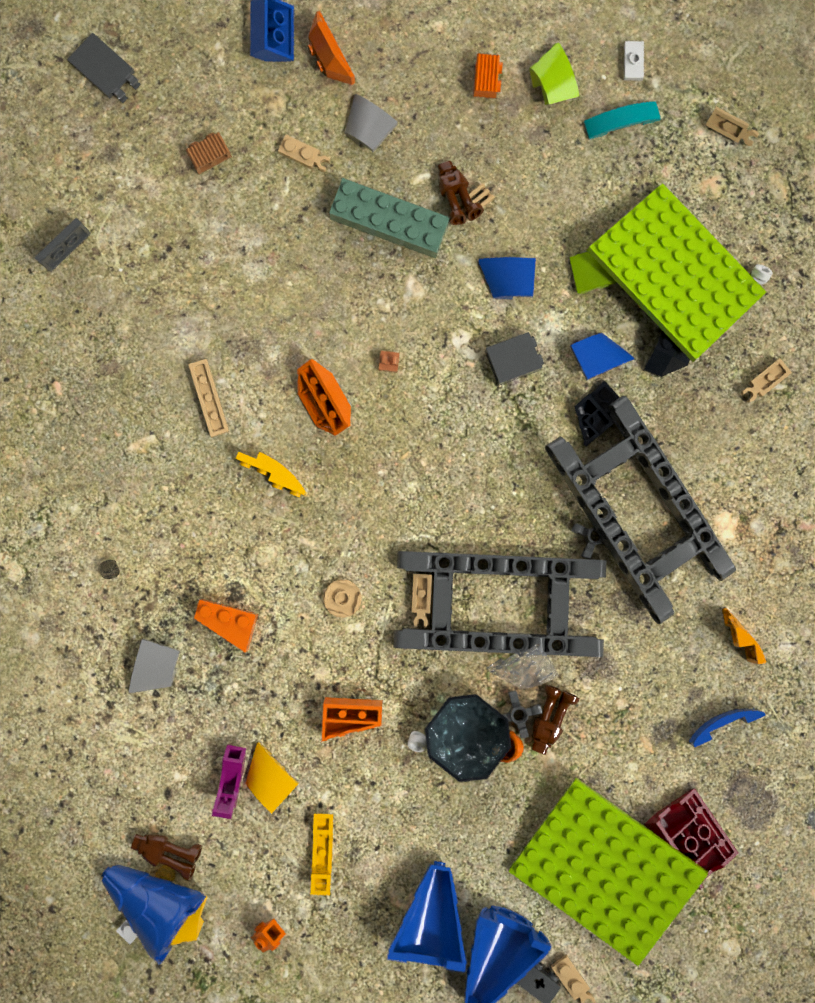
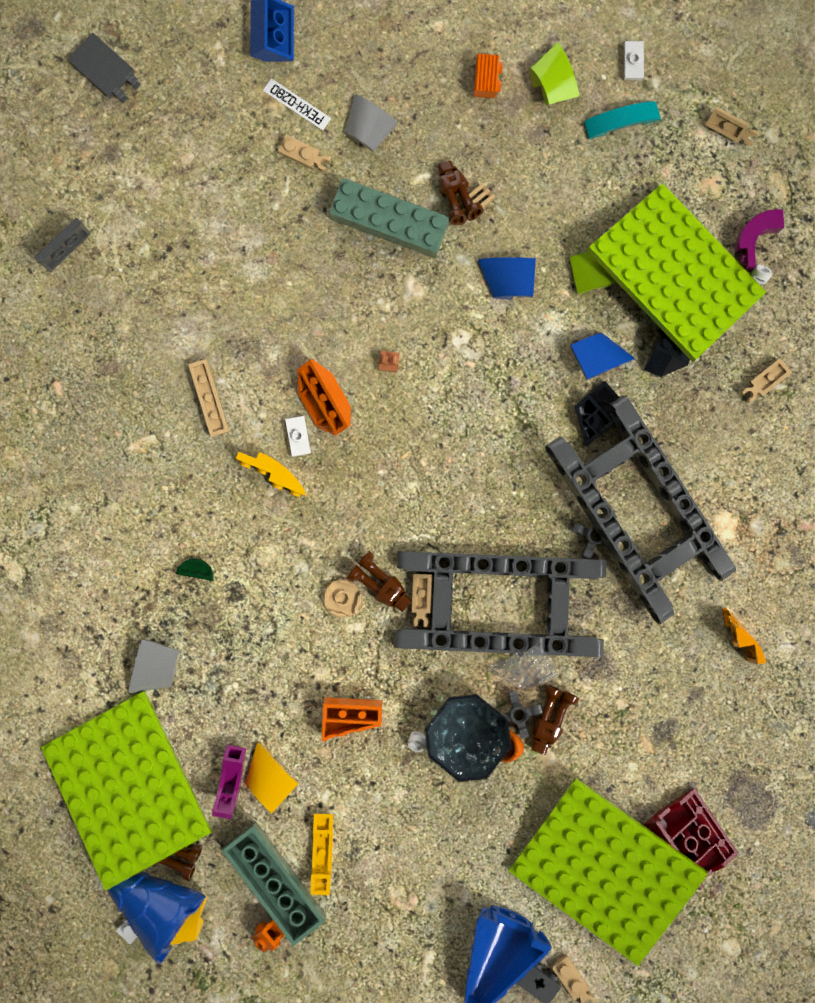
(109, 569): clear smoke tile -> none
(126, 790): none -> lime plate
(166, 873): clear yellow tile -> none
(197, 569): none -> dark green tile
(208, 152): medium nougat brick -> none
(228, 622): orange wedge -> none
(274, 883): none -> sand green brick
(297, 104): none -> white sticker
(298, 436): none -> white plate
(327, 52): orange wedge -> none
(391, 591): none -> reddish brown piece
(432, 924): blue cone -> none
(514, 358): dark grey brick -> none
(702, 733): blue slope -> none
(763, 223): none -> magenta arch

